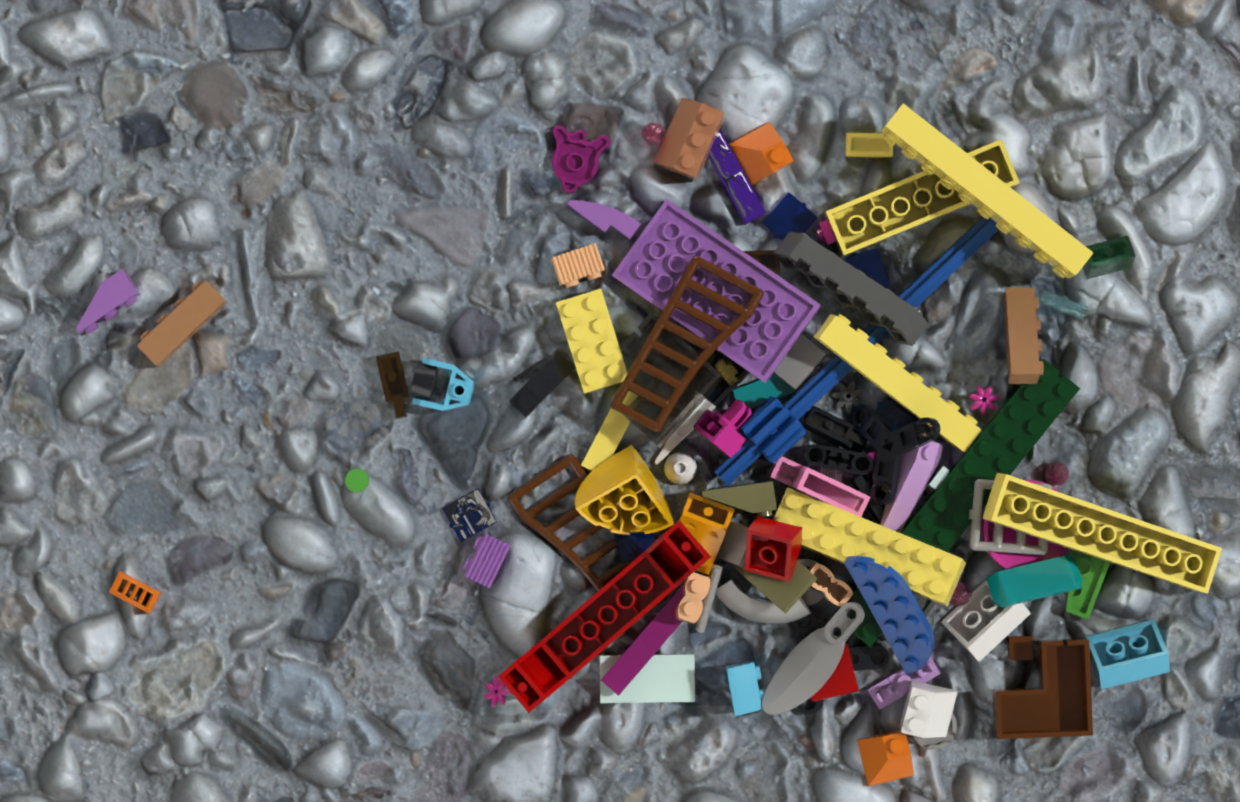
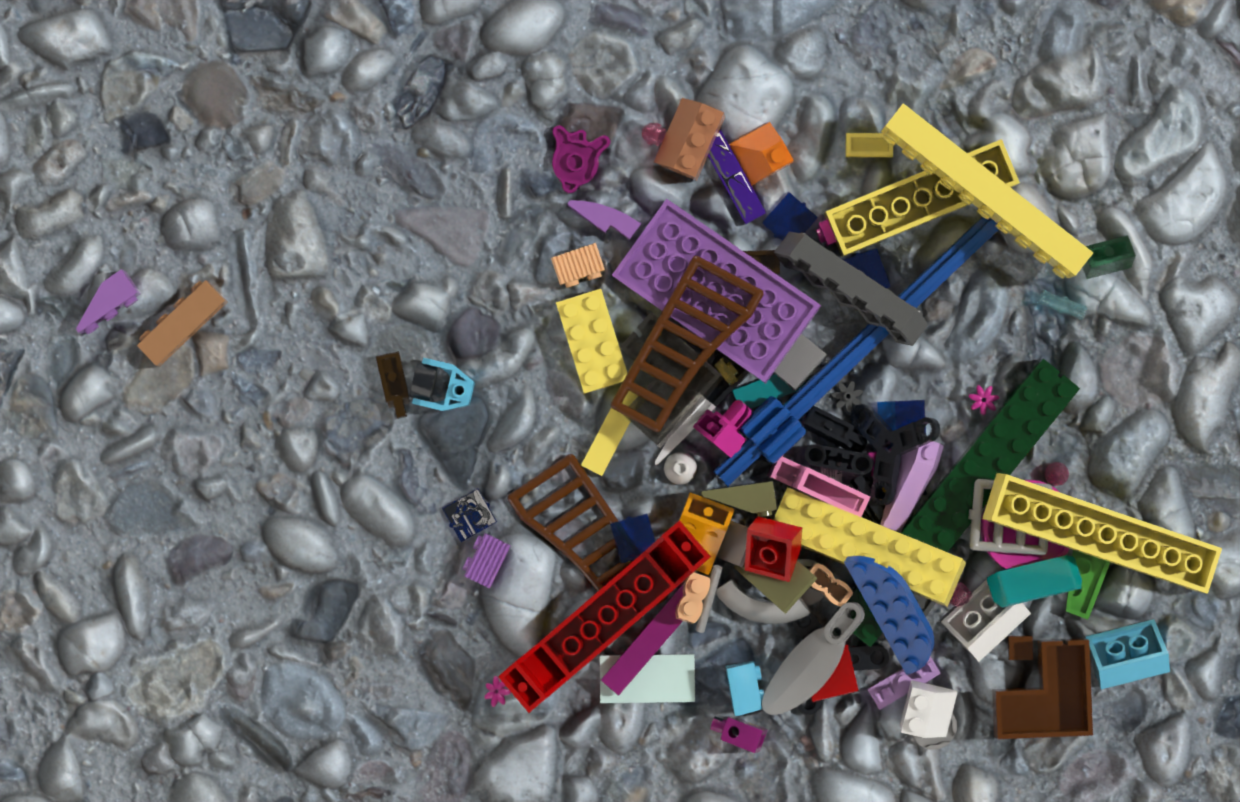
(155, 594): orange slope -> none
(357, 480): bright green tile -> none
(542, 384): black slope -> none
(624, 496): yellow brick -> none
(750, 735): none -> magenta torso
(885, 757): orange slope -> none
(896, 382): light yellow brick -> none
(938, 478): light aqua tile -> none
(1021, 336): medium nougat brick -> none

